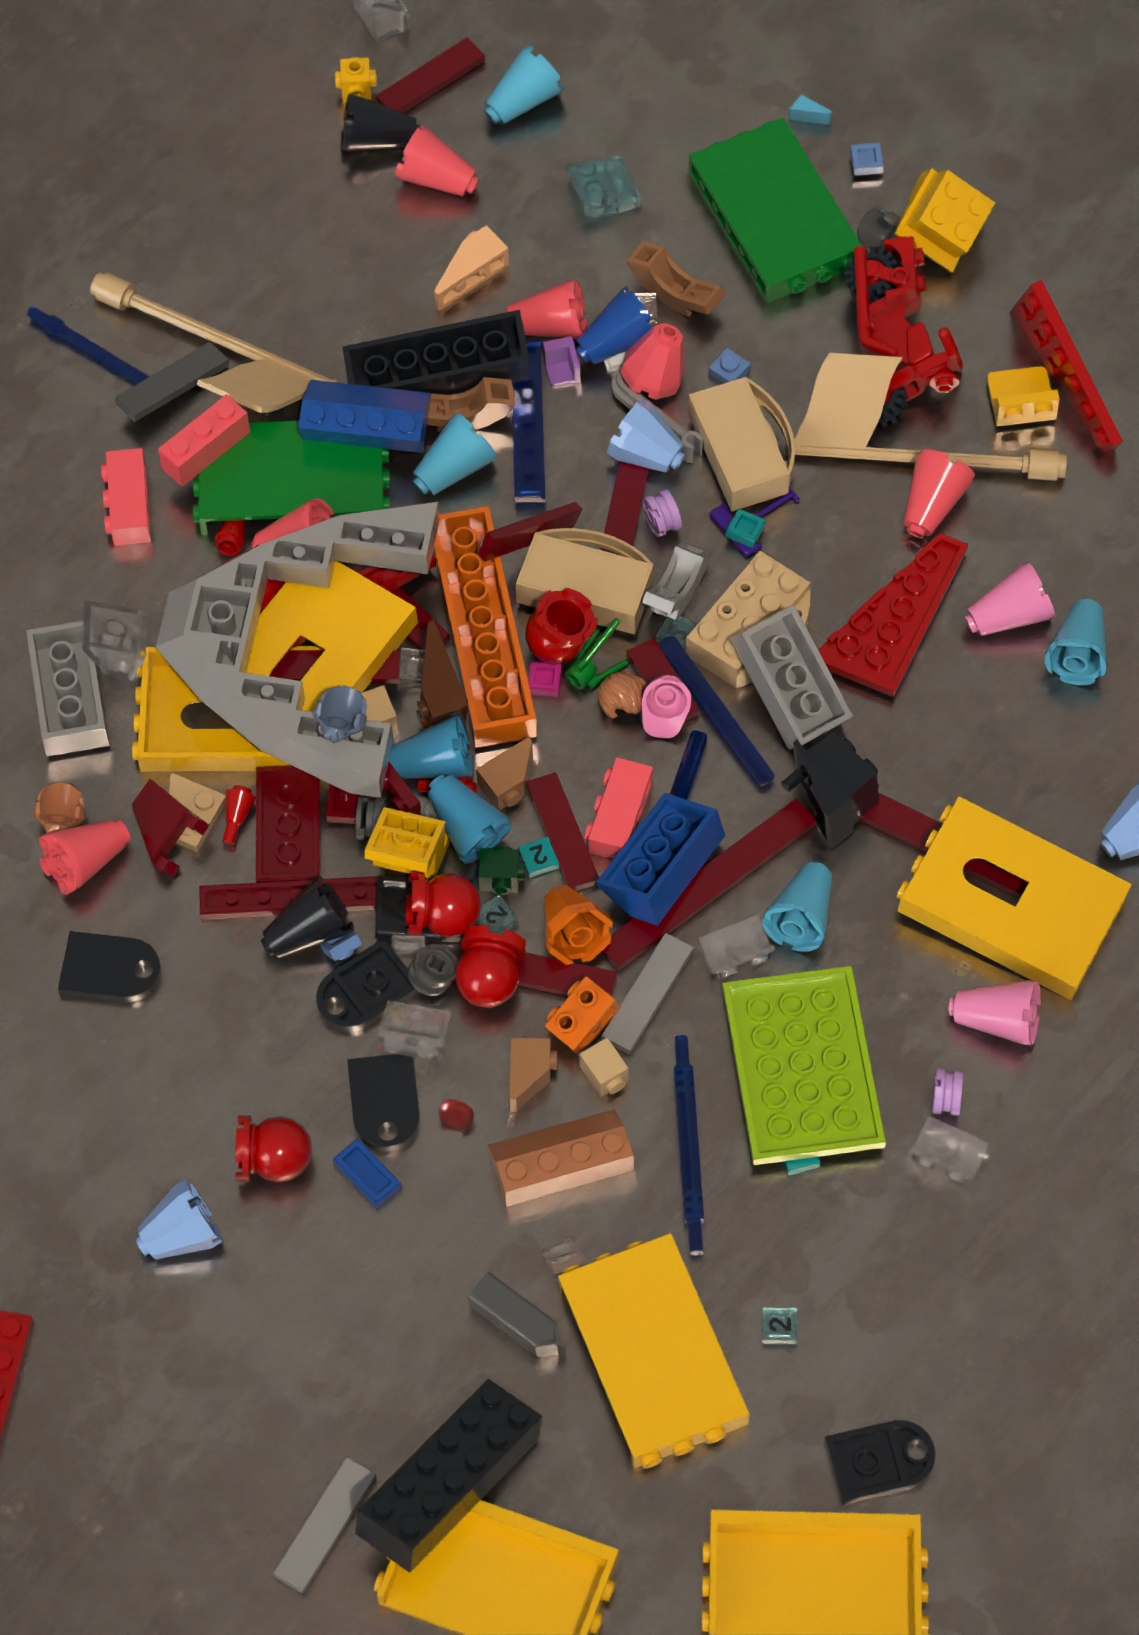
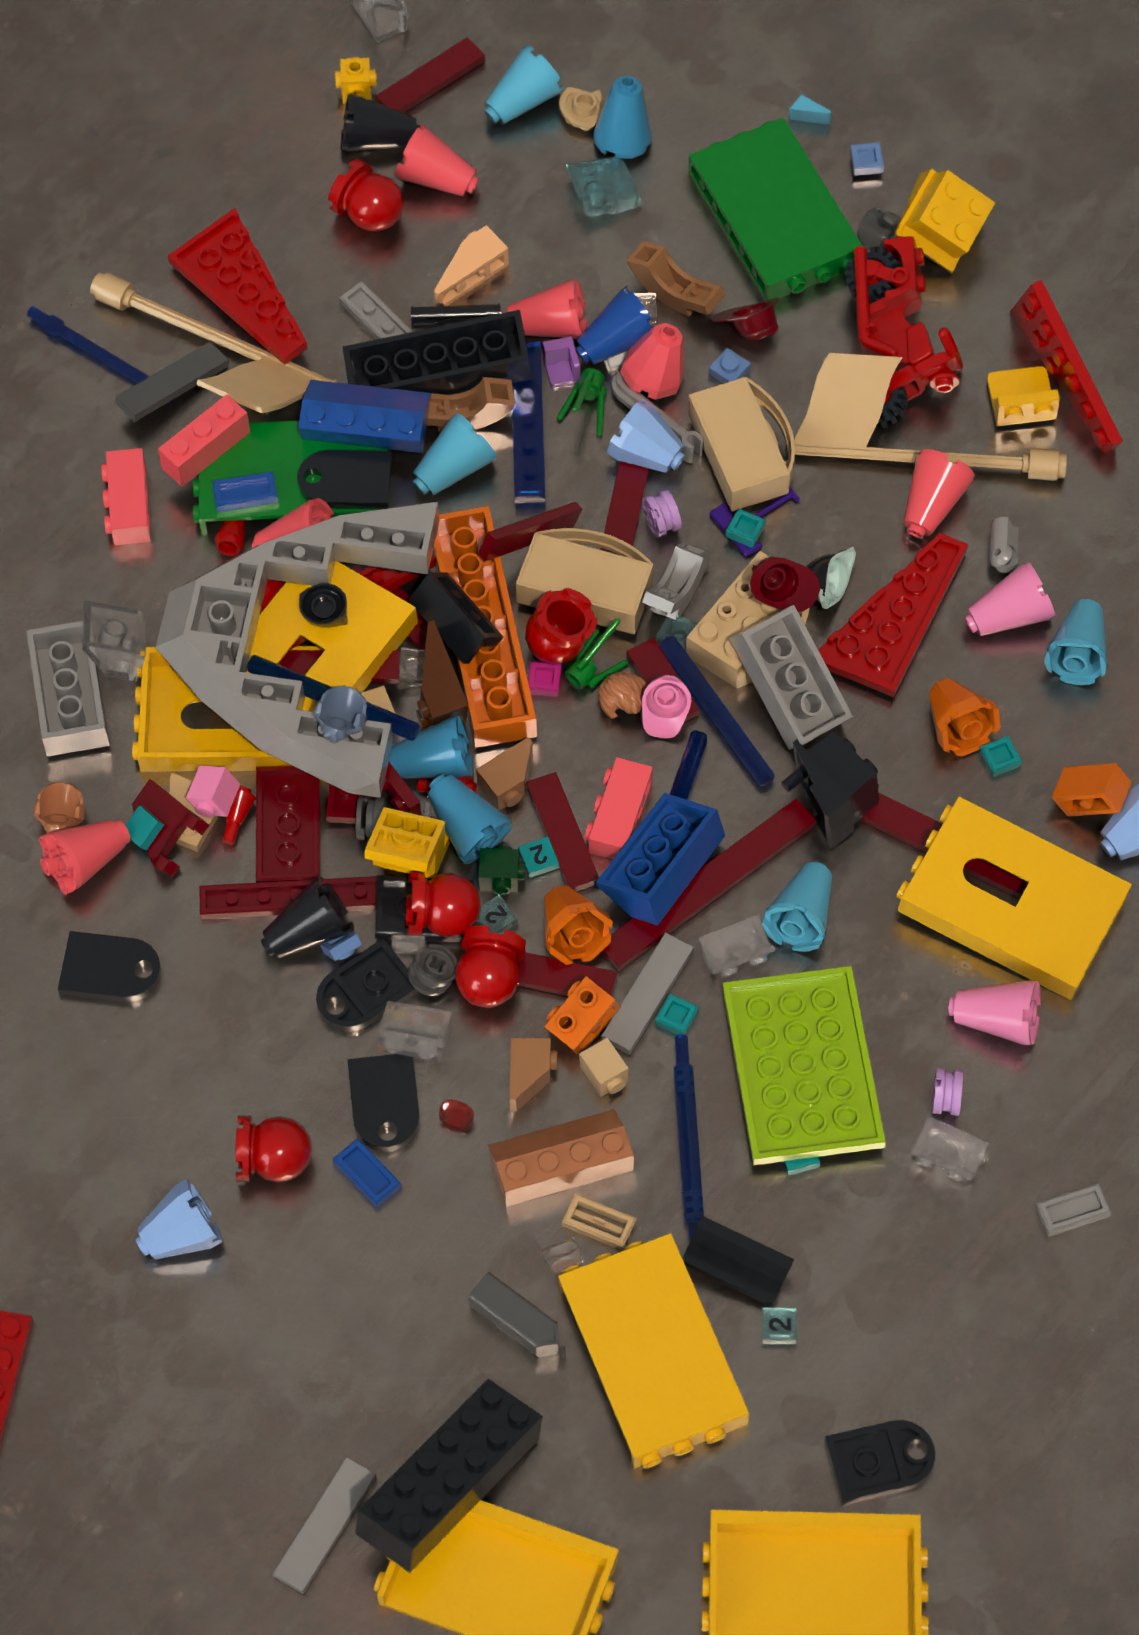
(143, 827): none -> teal tile
(213, 791): none -> bright pink brick
(235, 277): none -> red wing
(245, 491): none -> blue tile
(315, 689): none -> clear blue axle
(324, 605): none -> black hat
(348, 478): none -> black tile
(367, 197): none -> red tile
(372, 312): none -> light grey tile
(451, 314): none -> black pin
(455, 615): none -> black panel
(581, 107): none -> tan animal
(587, 388): none -> green plant
(624, 120): none -> dark azure cone
(625, 1233): none -> tan tile
(676, 1015): none -> teal tile
(737, 1261): none -> black panel
(751, 320): none -> dark red piece
(784, 584): none -> dark red piece
(833, 574): none -> light aqua hat
(962, 717): none -> orange cone
(1000, 756): none -> teal tile
(1003, 545): none -> light grey piece
(1073, 1210): none -> light grey tile
(1091, 789): none -> orange brick

